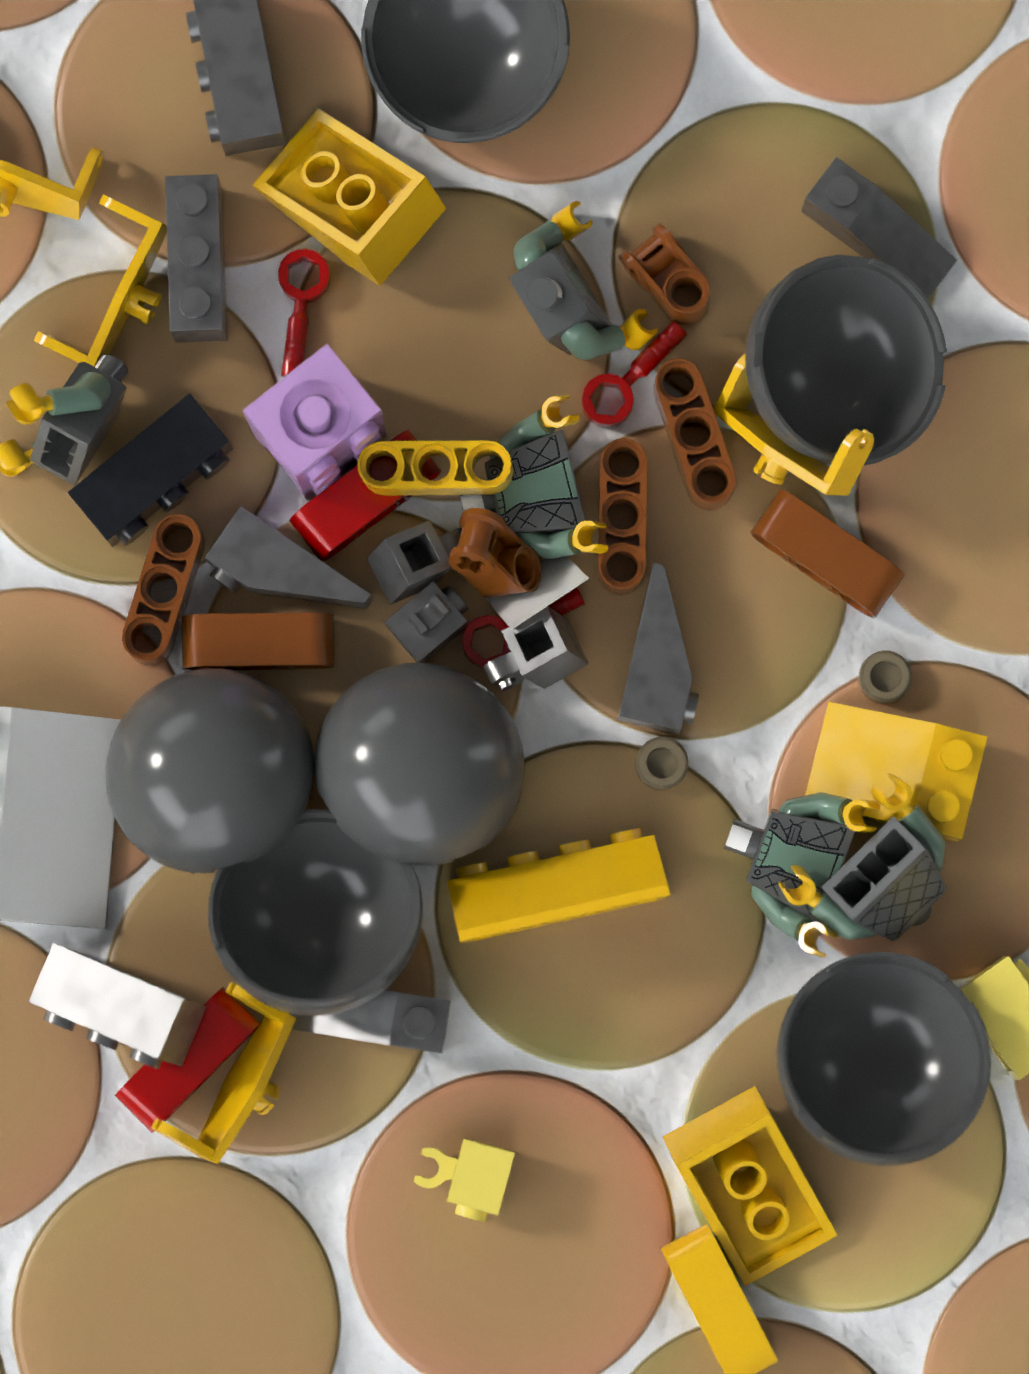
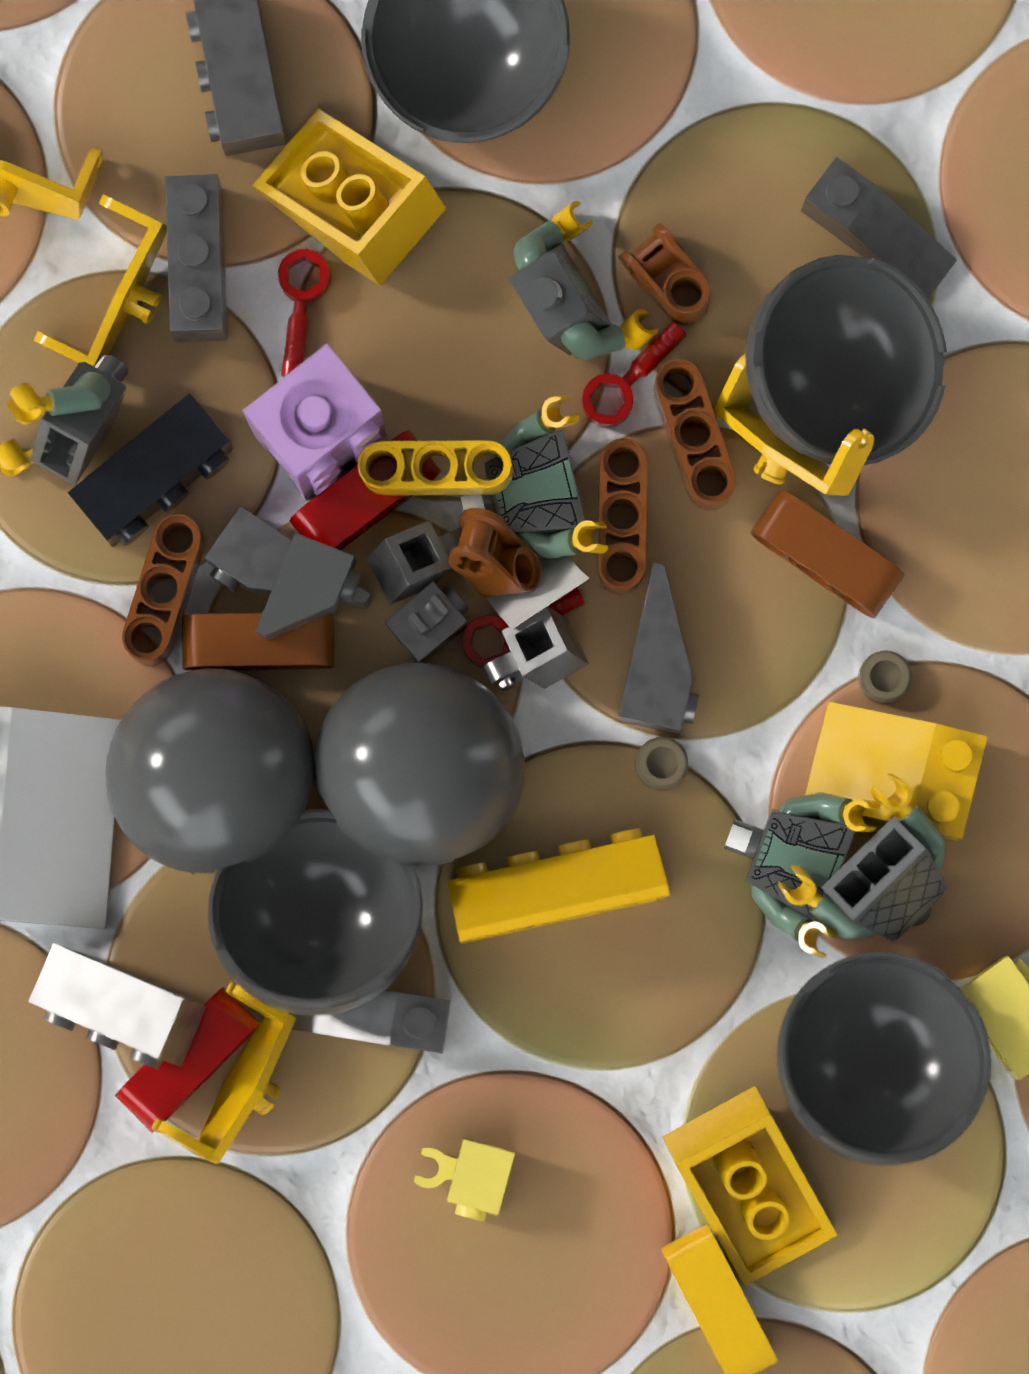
(307, 587): none -> dark grey slope

